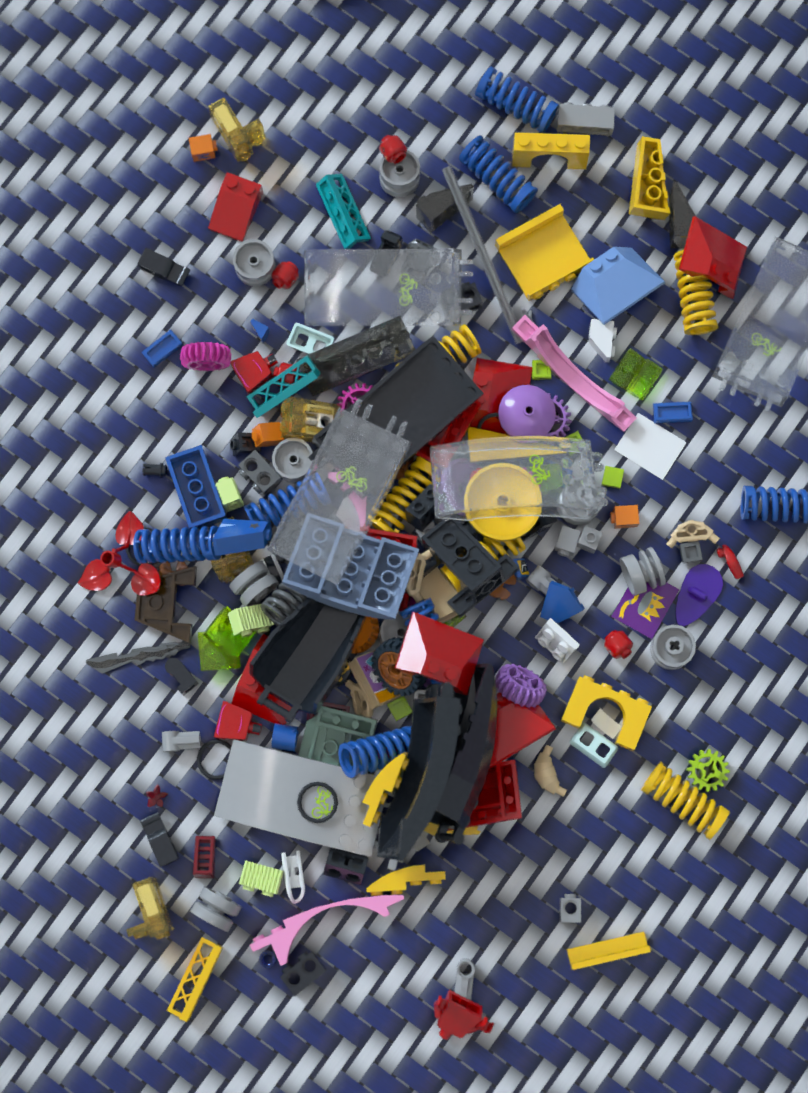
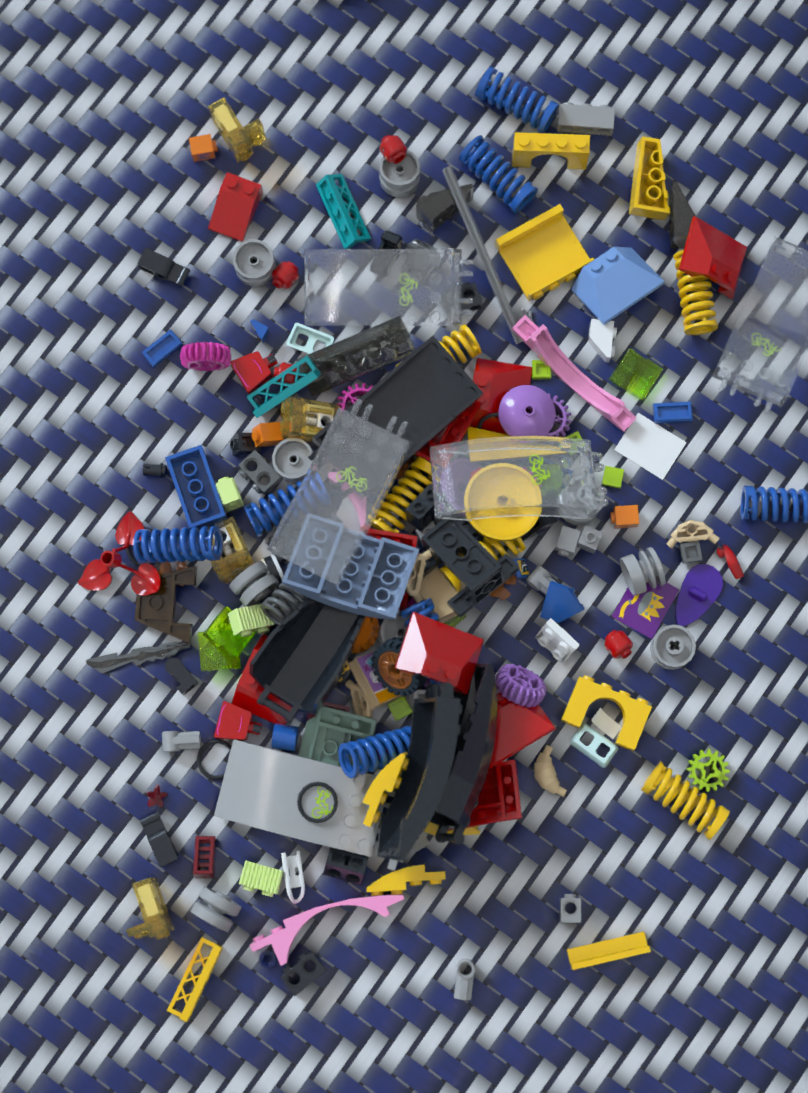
(240, 536): blue slope -> none
(459, 1016): red torso -> none

